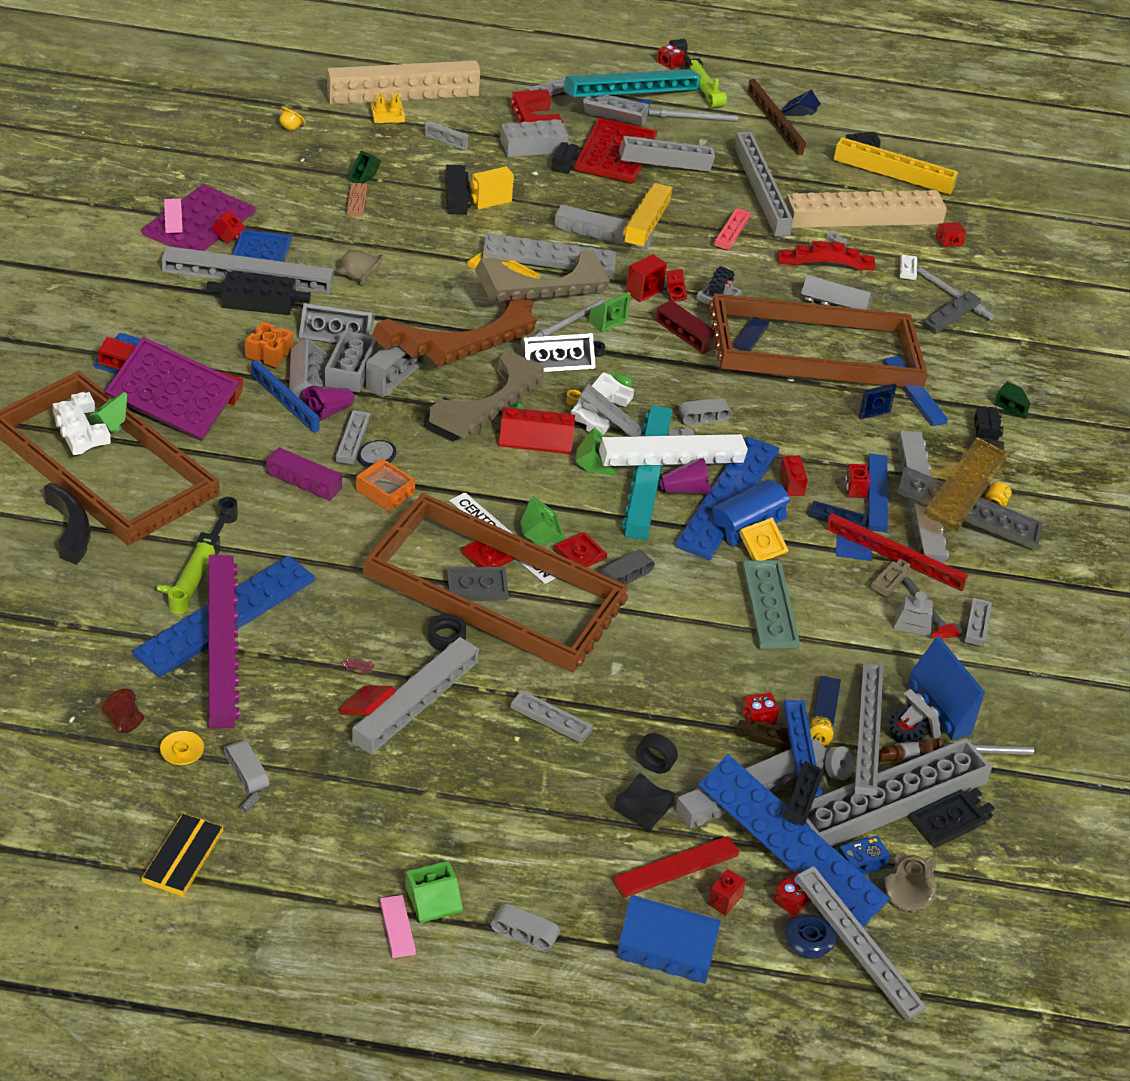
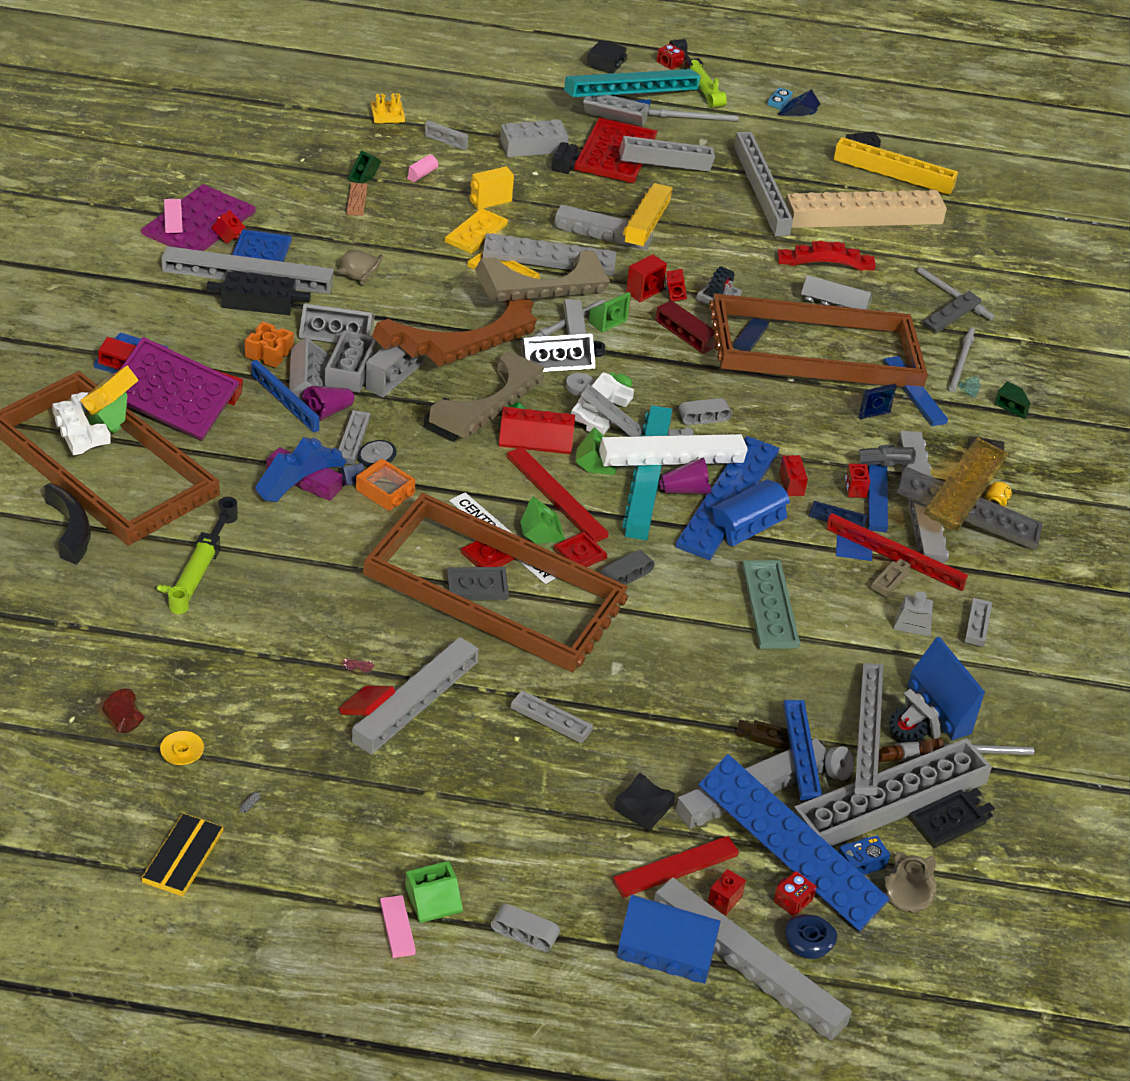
(109, 390): none -> yellow brick
(221, 642): magenta brick -> none
(246, 766): light grey beam -> none
(254, 598): blue plate -> none
(290, 119): yellow hat -> none
(291, 468): none -> blue arch
(350, 473): none -> dark blue bracket
(409, 80): tan brick -> none
(422, 168): none -> bright pink brick
(443, 622): black tyre -> none
(457, 189): black brick -> none
(473, 231): none -> yellow tile
(529, 101): red arch -> none
(554, 87): light grey plate -> none
(557, 494): none -> red tile
(573, 397): yellow bush -> none
(574, 317): none -> light grey tile
(577, 381): none -> light grey piece
(607, 56): none -> black brick
(661, 744): black tyre -> none
(732, 229): coral plate -> none
(760, 708): red head -> none
(763, 540): yellow plate -> none
(764, 966): none -> light grey brick
(776, 117): reddish brown plate -> none
(780, 98): none -> dark azure tile
(803, 793): black plate -> none
(821, 729): yellow head -> none
(827, 698): dark blue tile -> none
(833, 236): light grey piece -> none
(860, 943): light grey plate -> none
(887, 455): none -> dark grey piece
(908, 267): white plate -> none
(944, 630): piece -> none
(950, 234): red head -> none
(968, 341): none -> light grey bar
(972, 386): none -> clear light blue piece
(988, 423): black brick -> none

